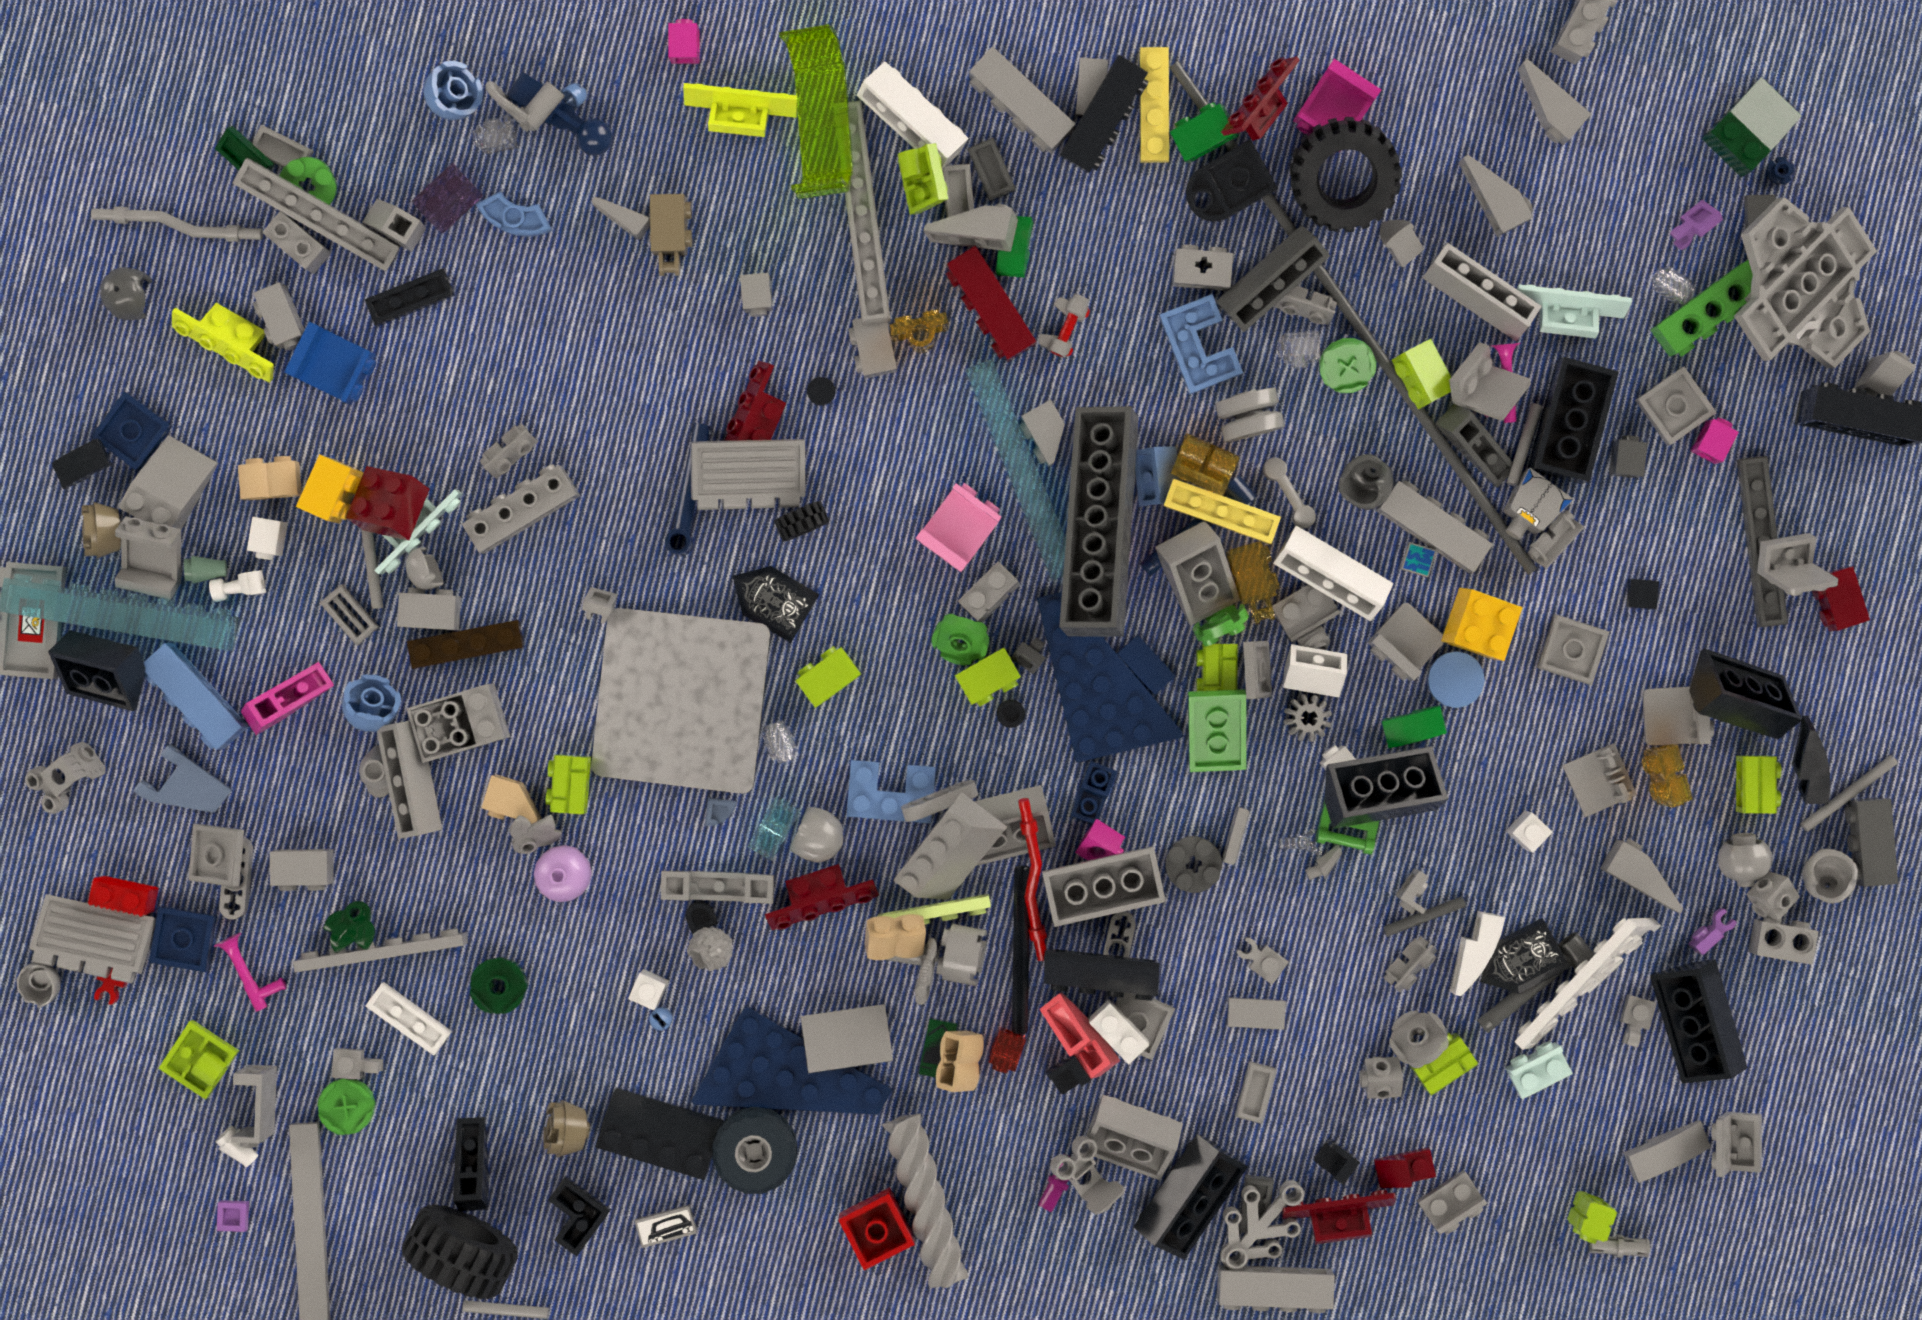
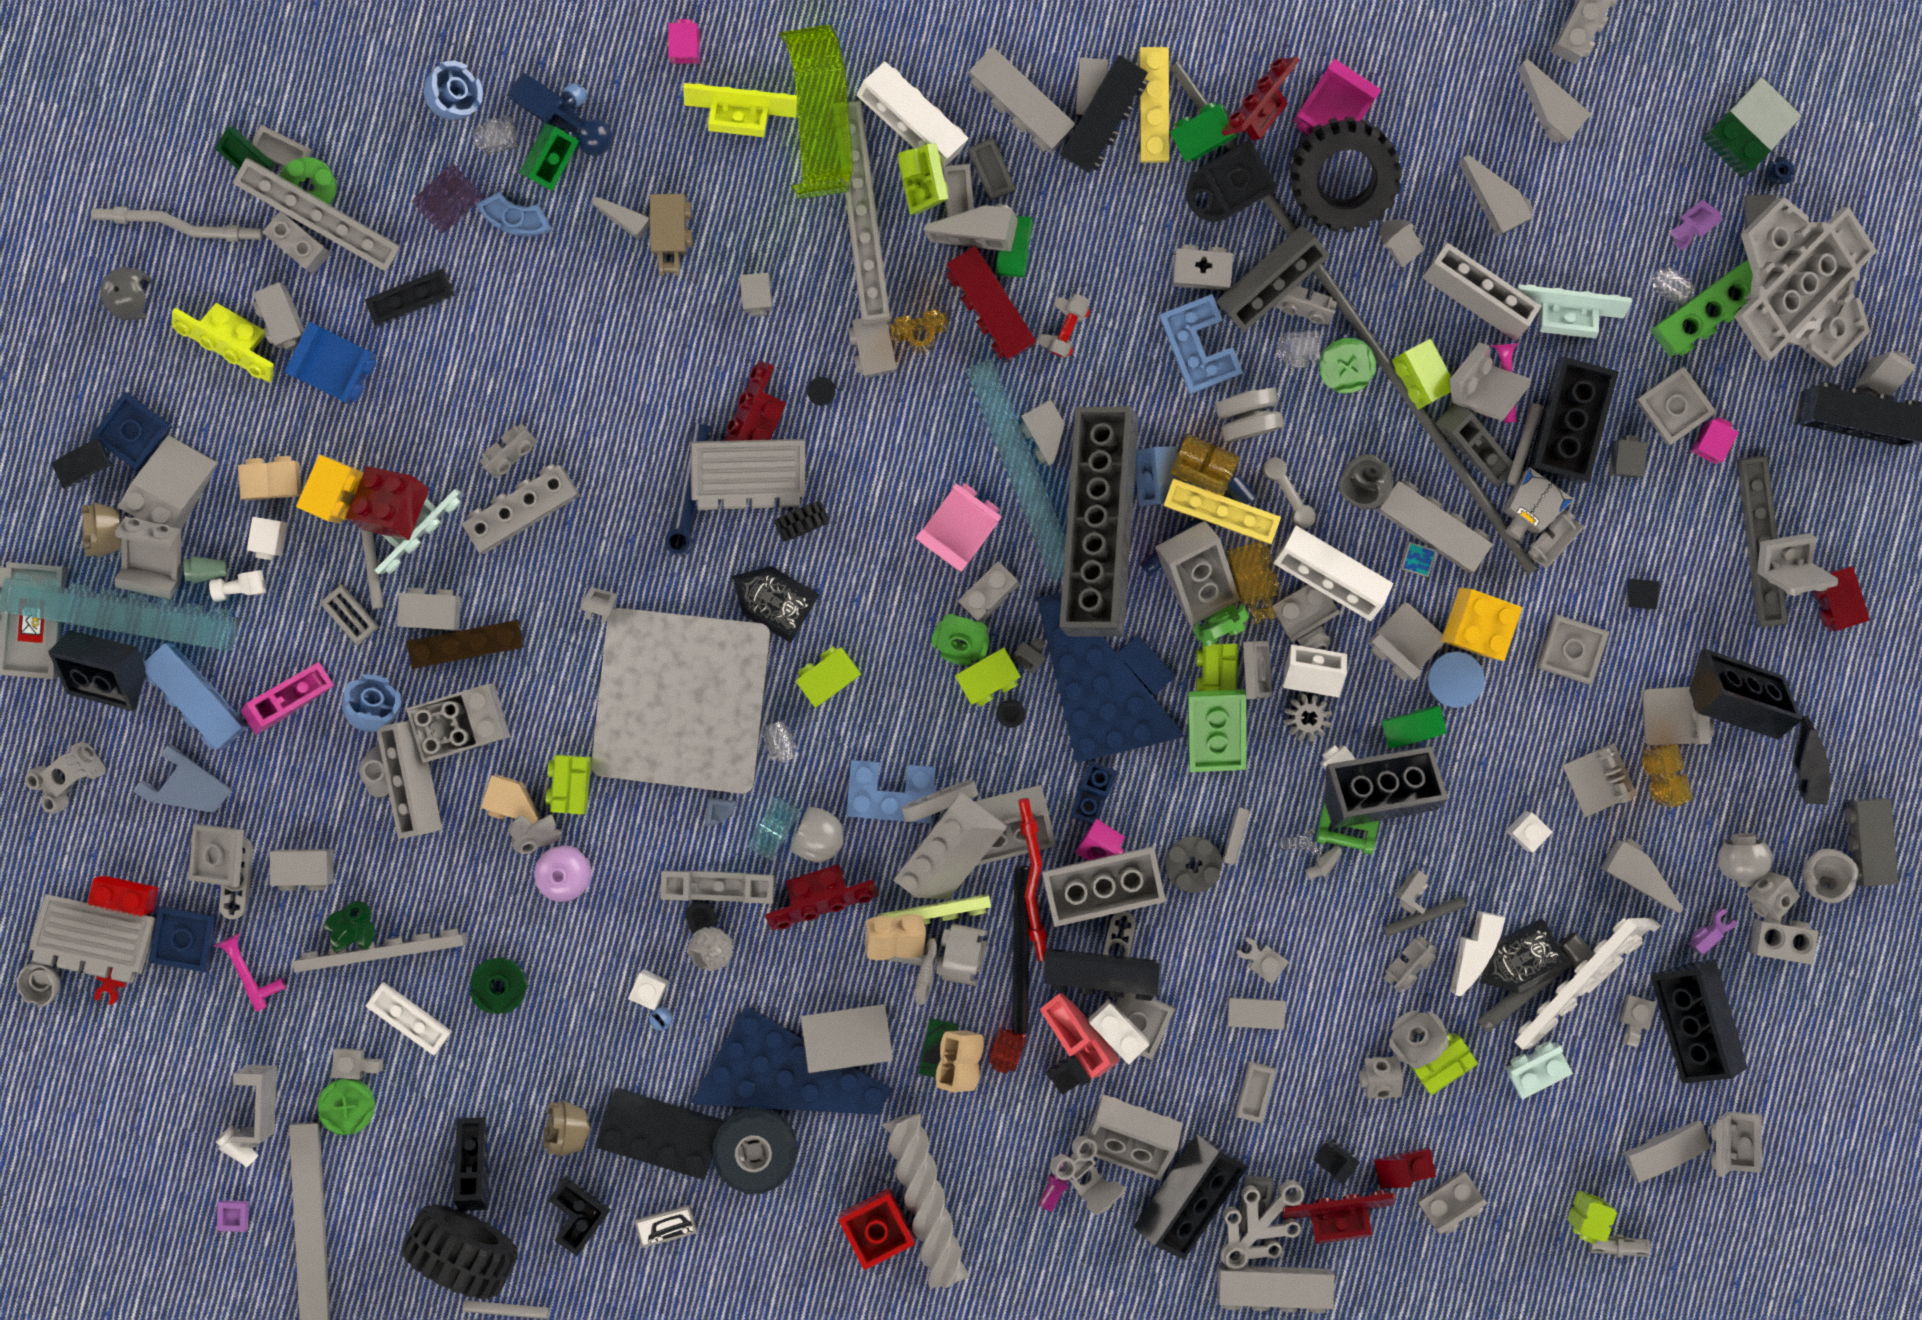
(198, 1059): lime plate -> none
(394, 224): light grey slope -> none
(423, 569): light grey hair -> none
(537, 109): light grey piece -> none
(549, 156): none -> green brick
(1757, 784): lime brick -> none
(1849, 793): light grey bar -> none

